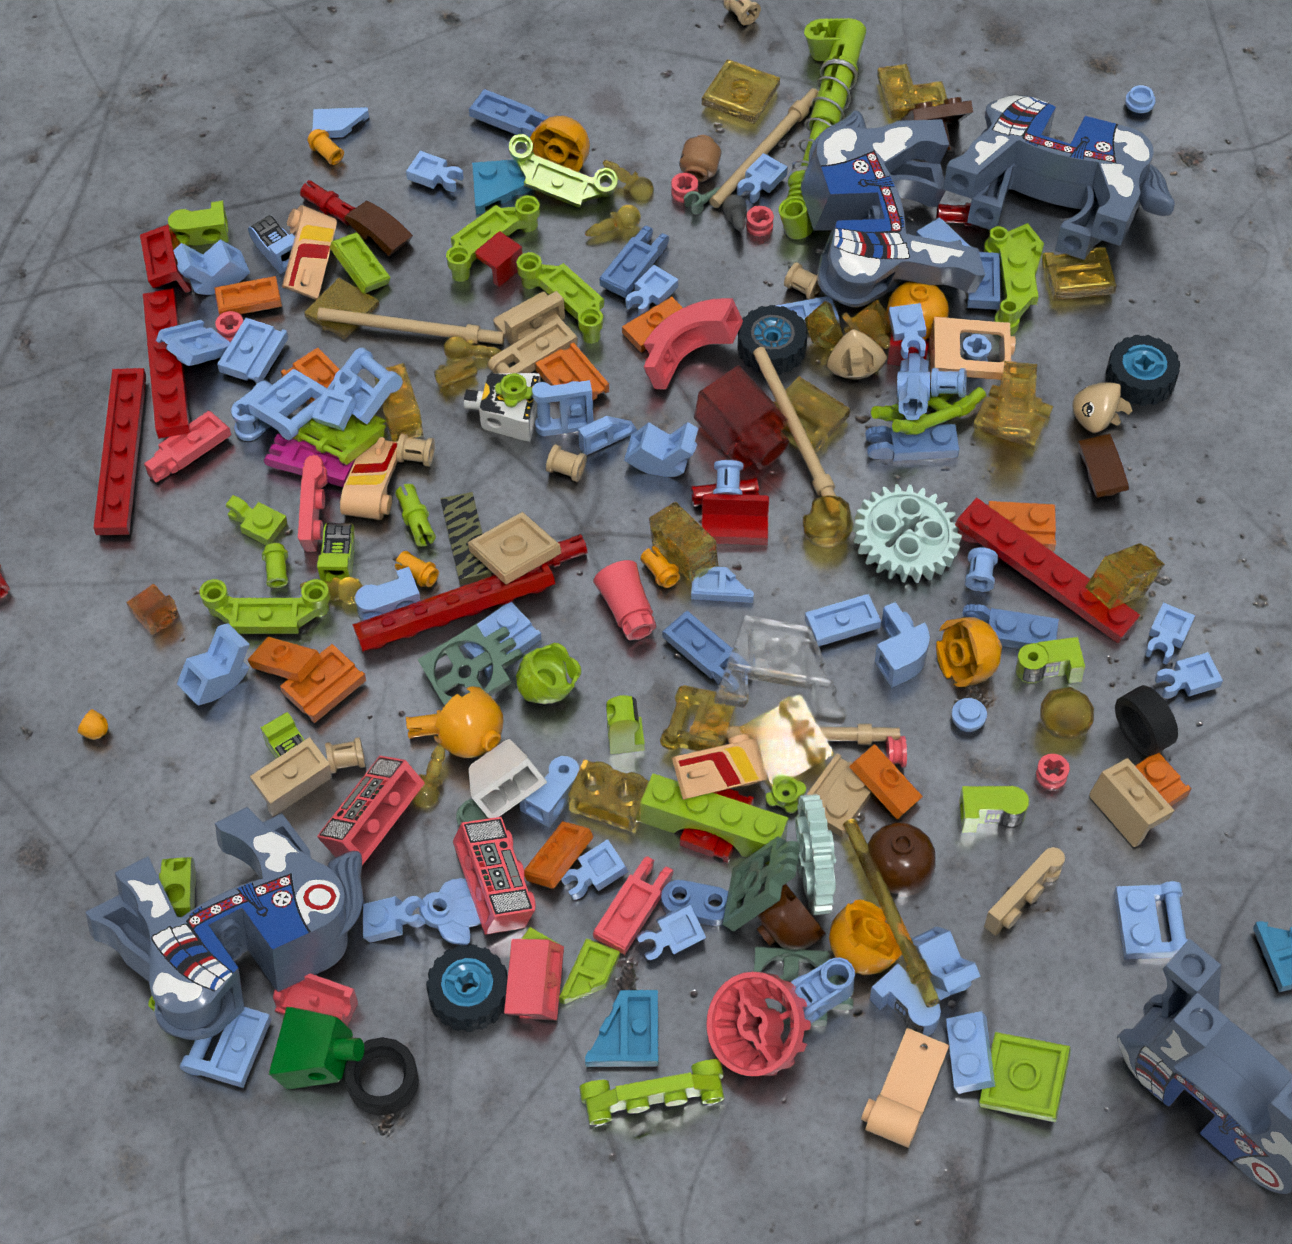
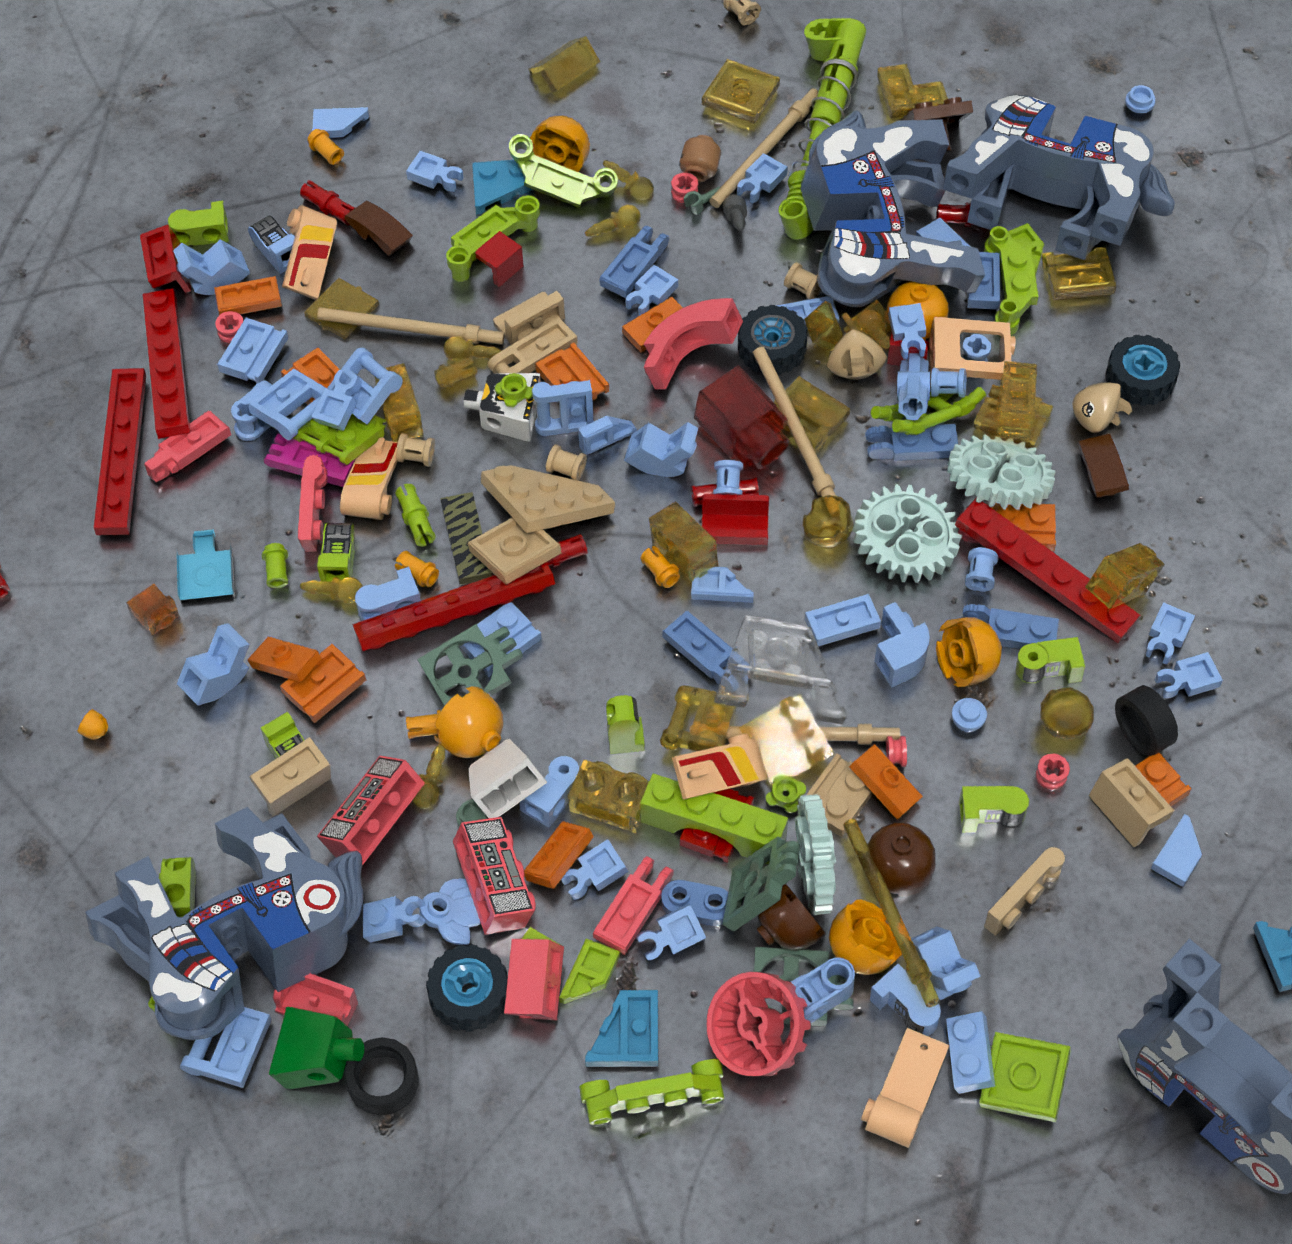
(193, 342): light blue plate -> none
(205, 572): none -> medium azure piece
(258, 523): lime plate -> none
(266, 614): lime plate -> none
(345, 755): tan bush -> none
(360, 262): lime plate -> none
(505, 113): medium blue hinge -> none
(543, 499): none -> tan plate
(543, 674): lime hair -> none
(566, 63): none -> clear yellow panel
(578, 296): lime plate -> none
(626, 598): coral plant -> none
(754, 215): coral bush -> none
(1019, 482): none -> light aqua gear
(1140, 922): light blue plate -> none
(1179, 853): none -> light blue tile

